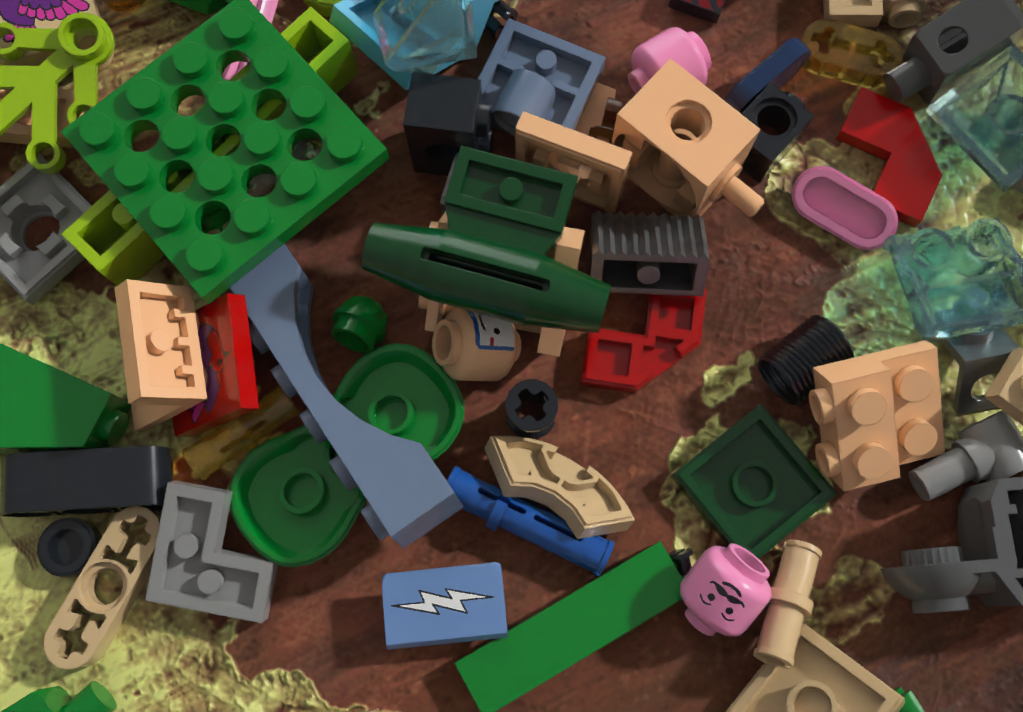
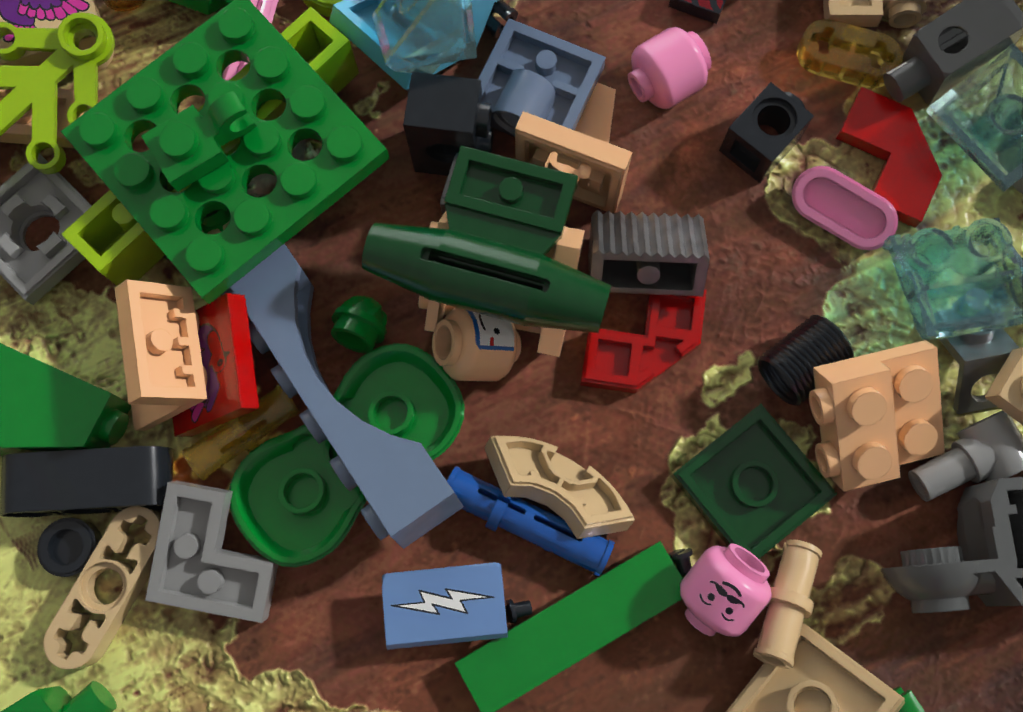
(191, 144): none -> green plate
(517, 610): none -> black piece
(534, 392): black bush -> none
(607, 127): reddish brown piece -> none
(686, 144): light nougat piece -> none
(776, 68): dark blue tile -> none

